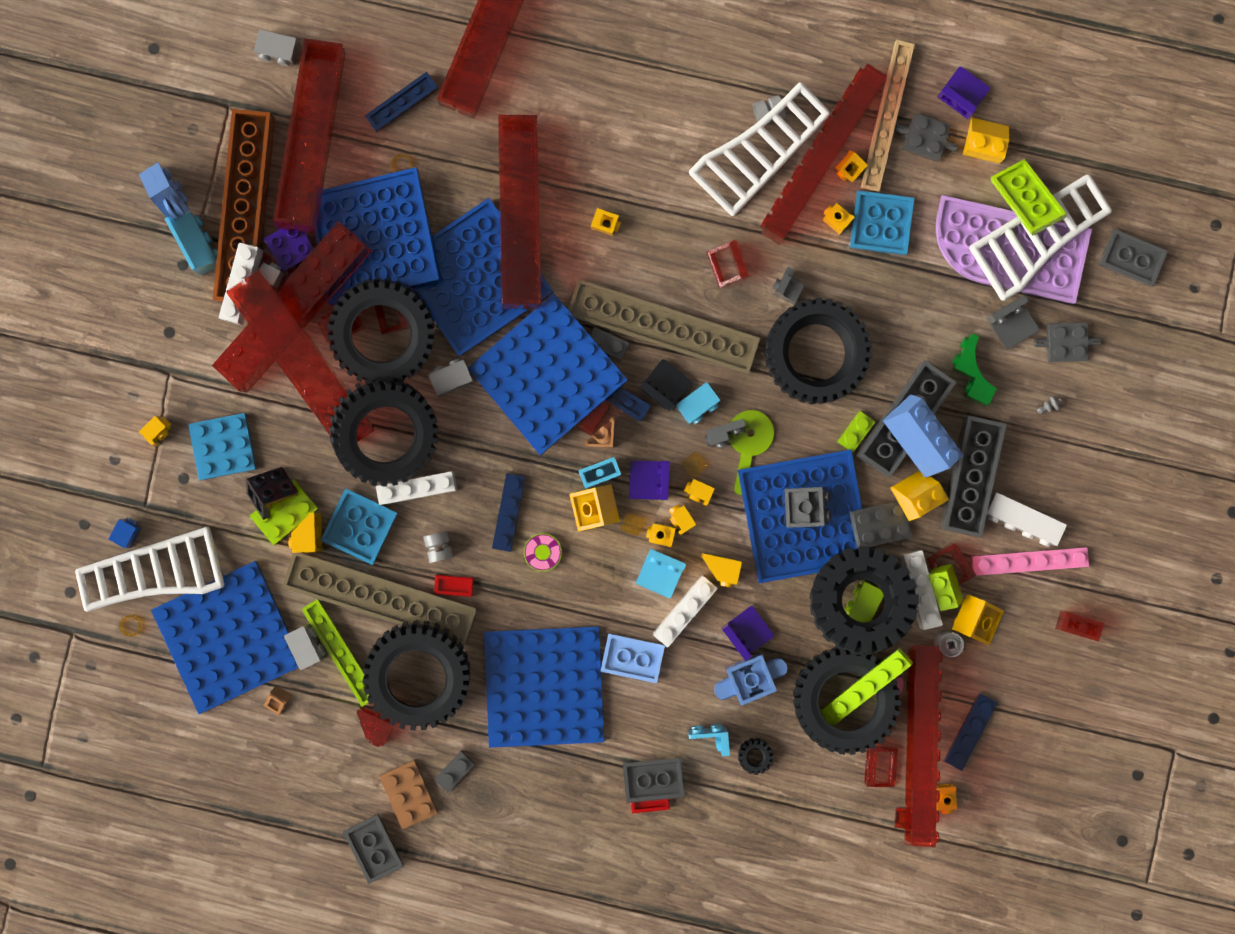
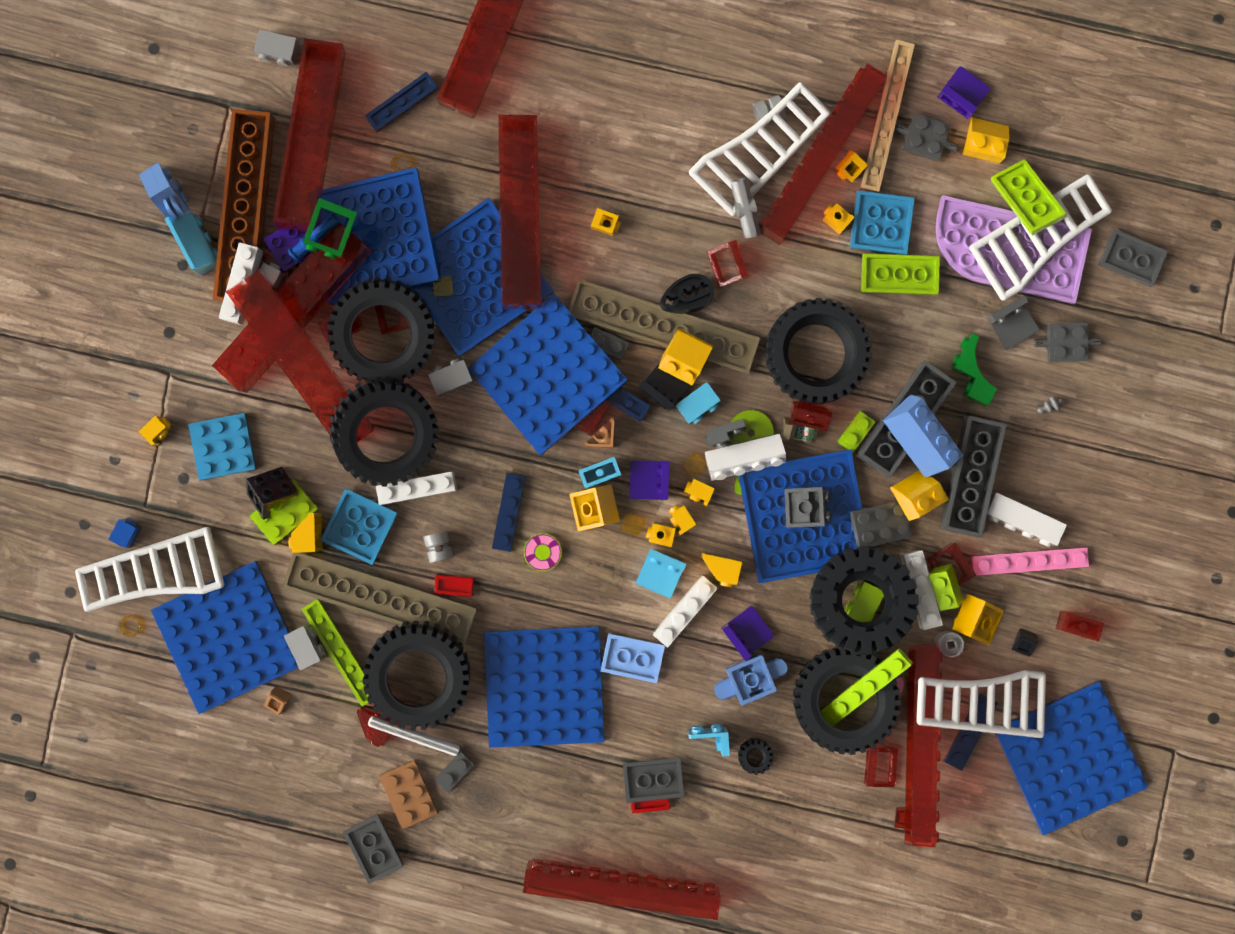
(318, 234): none -> blue pin
(336, 209): none -> green window
(414, 736): none -> white axle
(443, 287): none -> clear yellow piece
(622, 889): none -> clear red piece
(685, 356): none -> yellow slope
(695, 302): none -> black piece
(745, 208): none -> light grey piece
(745, 457): none -> white brick
(788, 288): dark grey brick -> none
(797, 432): none -> leg
(810, 416): none -> clear red tile
(900, 274): none -> lime plate
(947, 790): brick -> none
(989, 727): none -> white bar
(1025, 642): none -> black slope
(1077, 763): none -> blue plate

